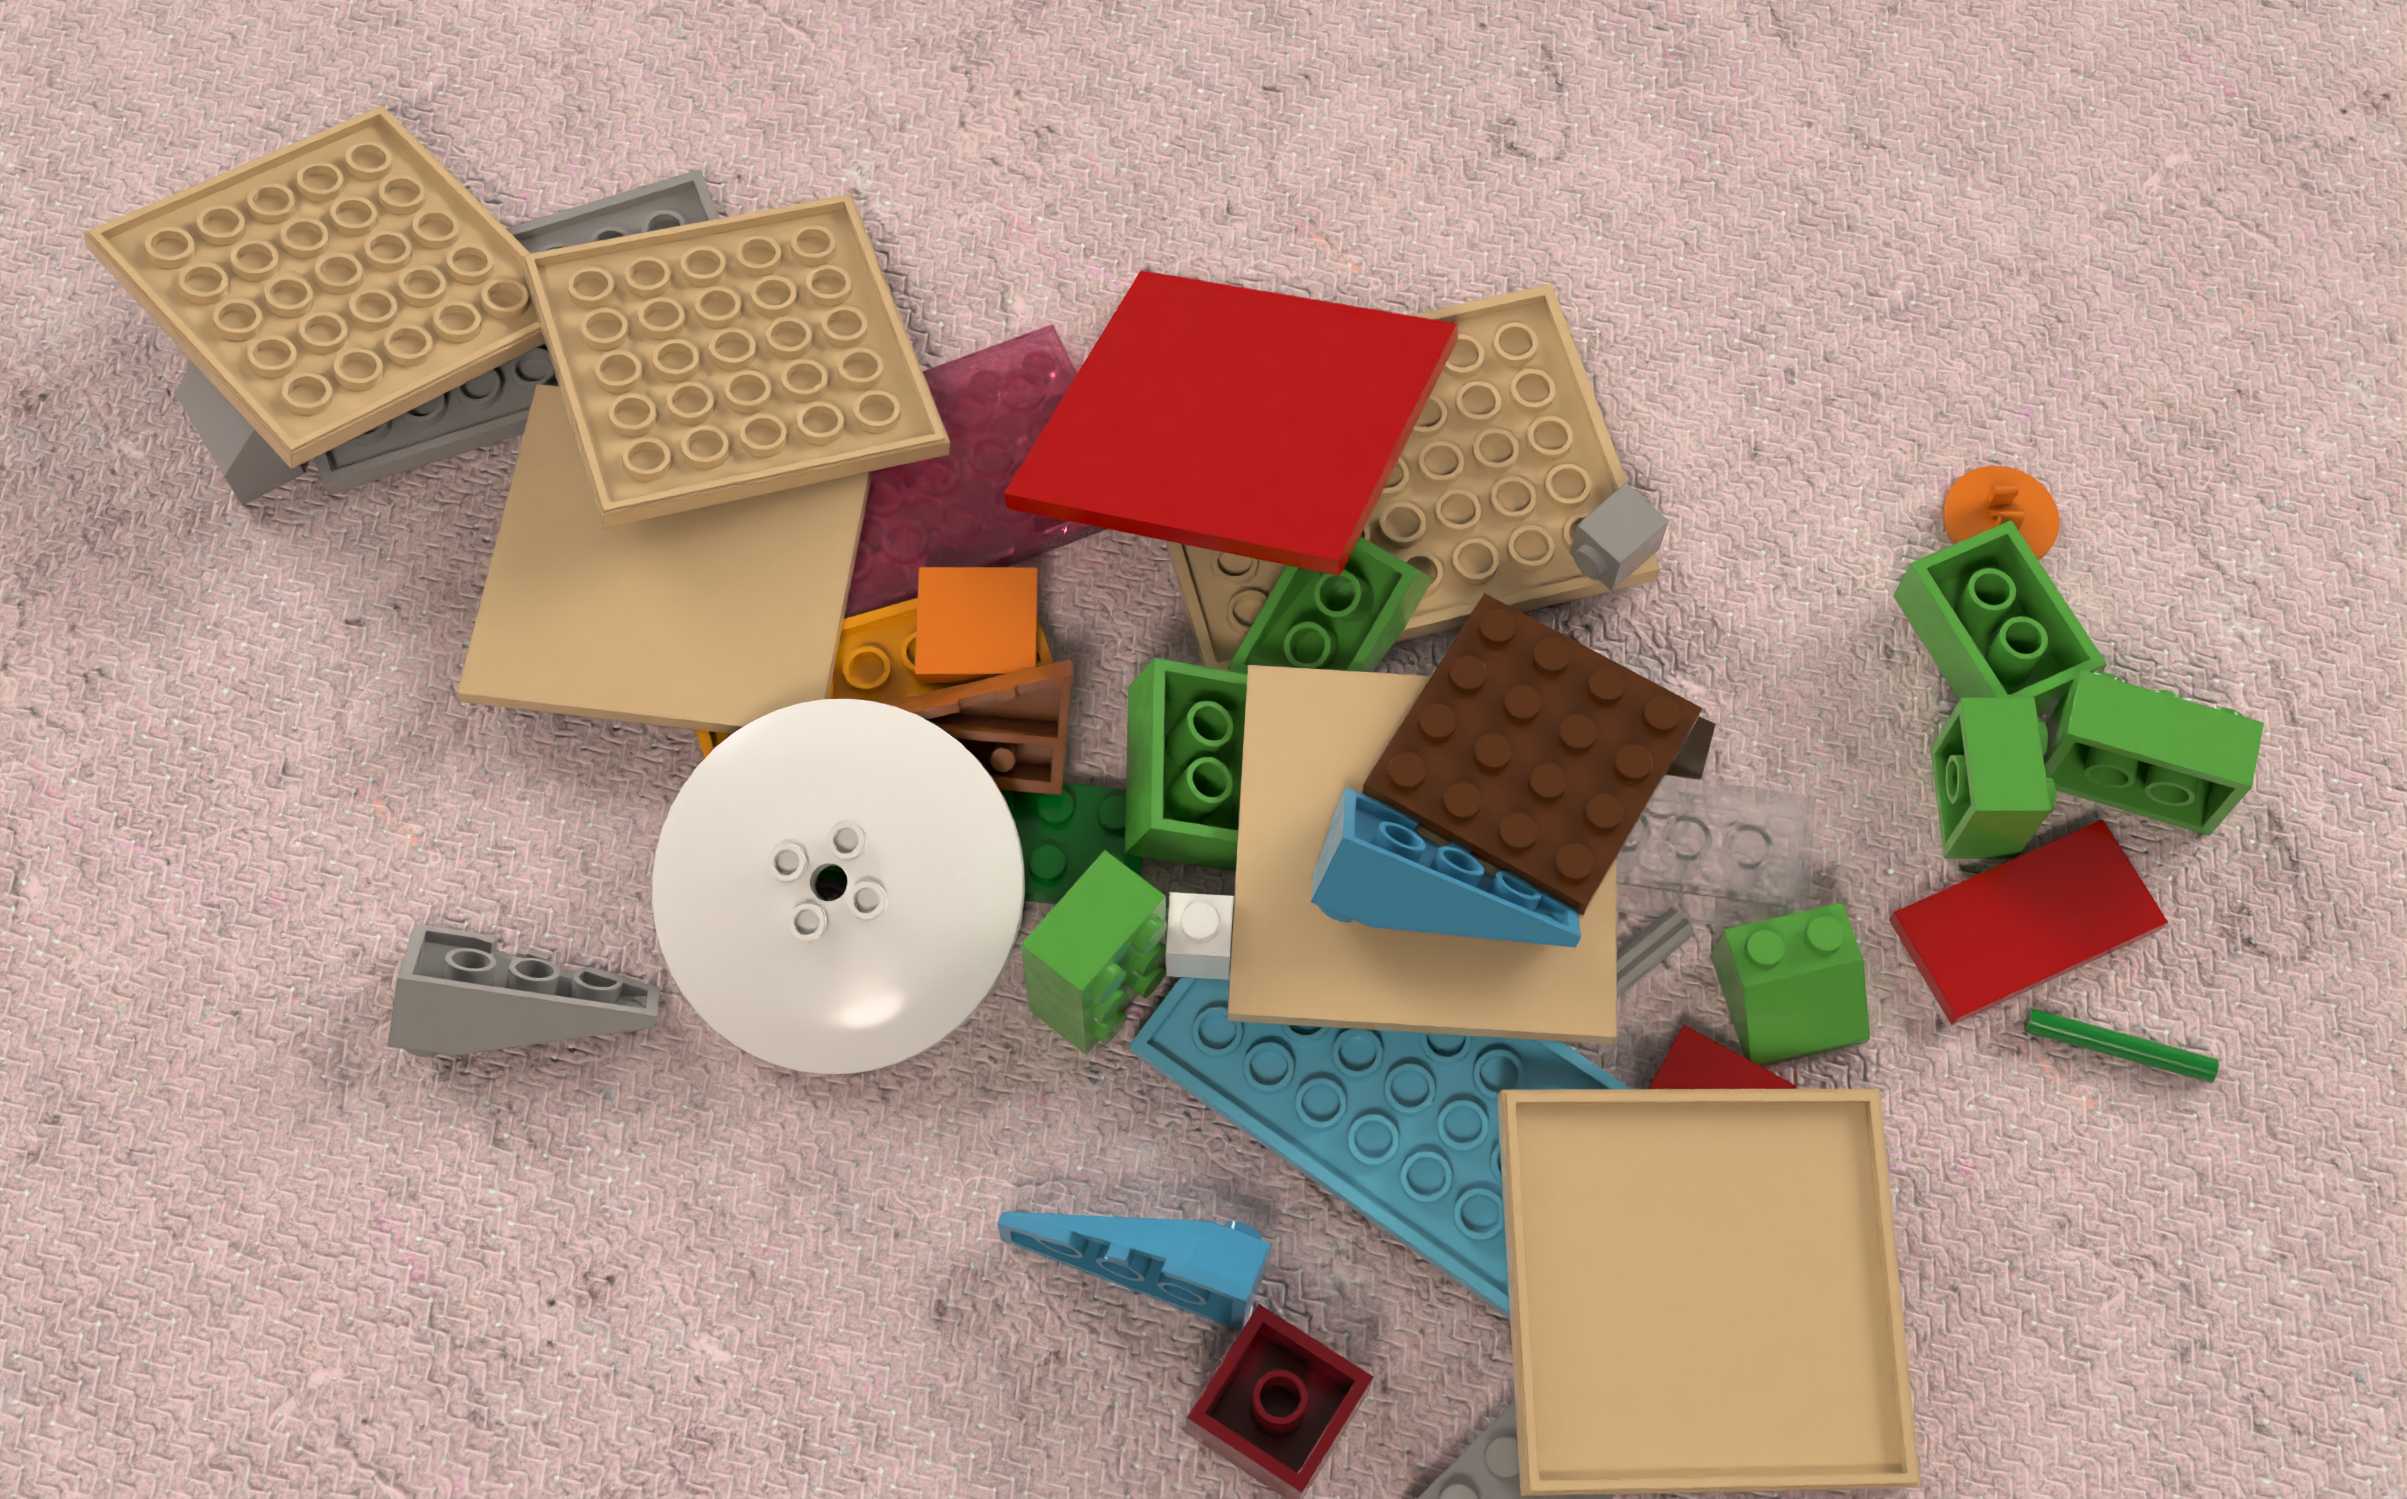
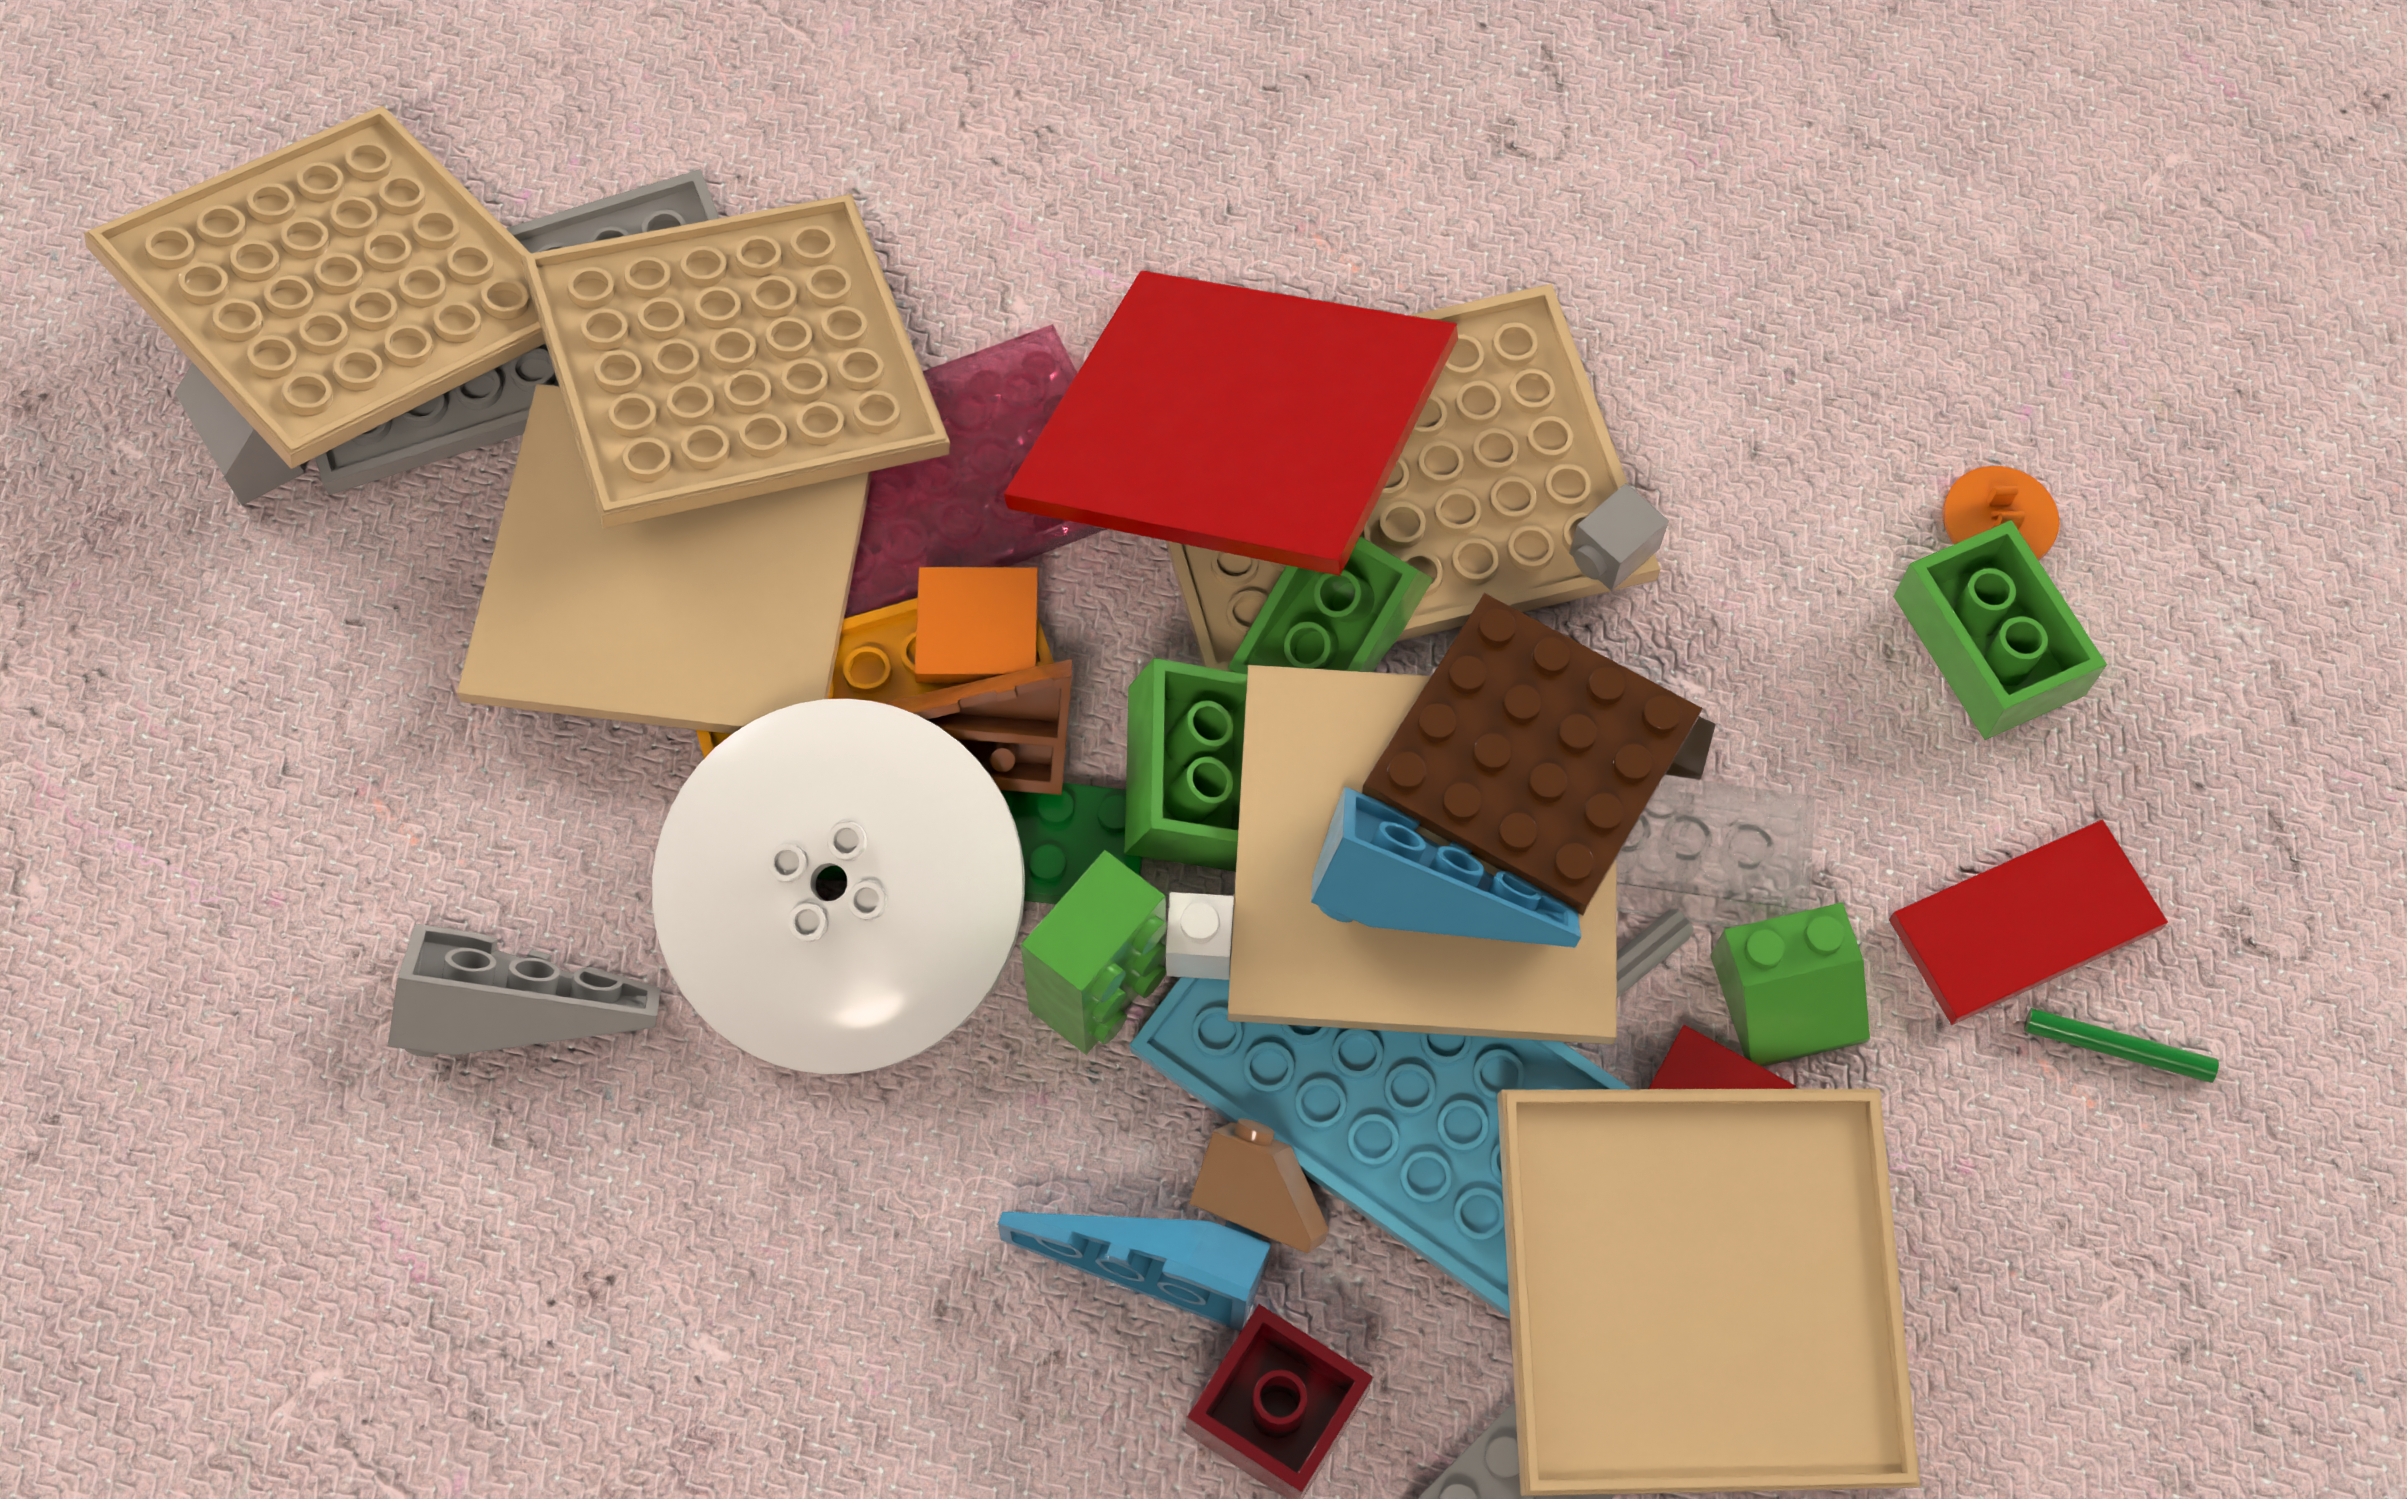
(1259, 1186): none -> medium nougat slope
(1991, 778): bright green brick -> none
(2151, 752): bright green brick -> none

